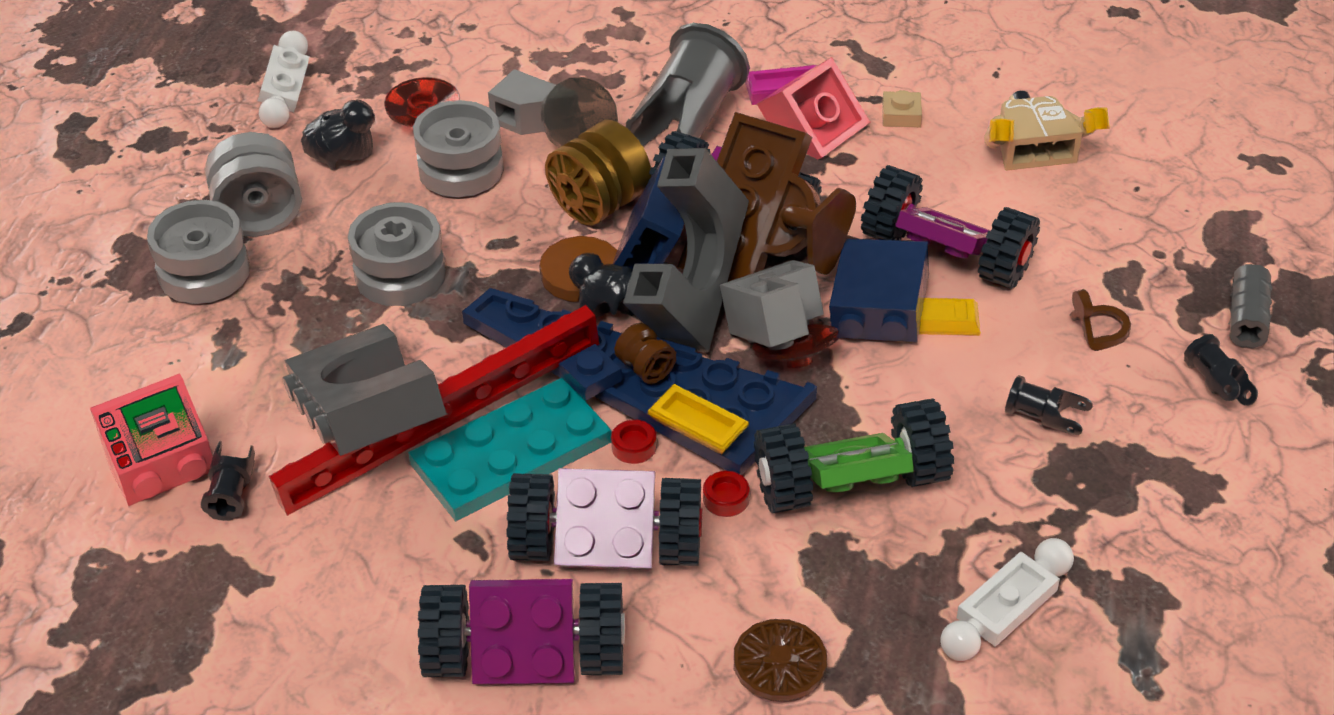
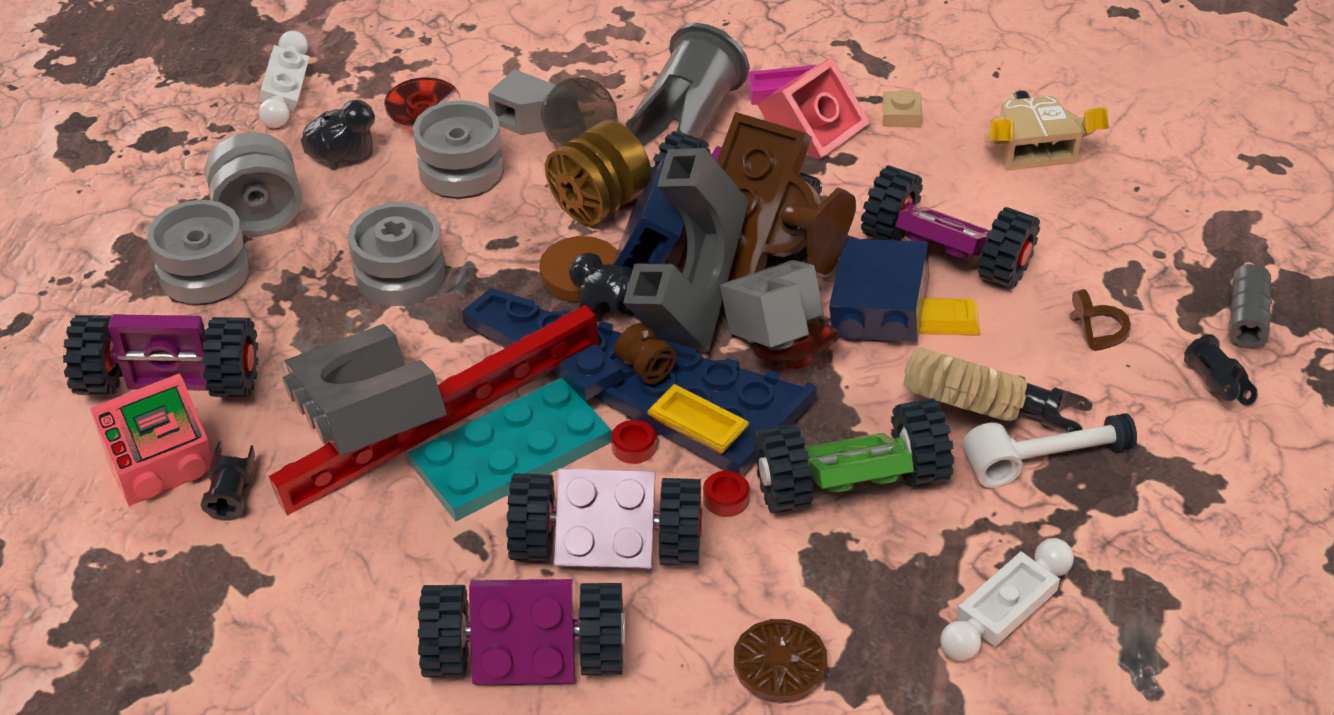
(159, 347): none -> plate
(965, 384): none -> tan gear
(998, 457): none -> white piece

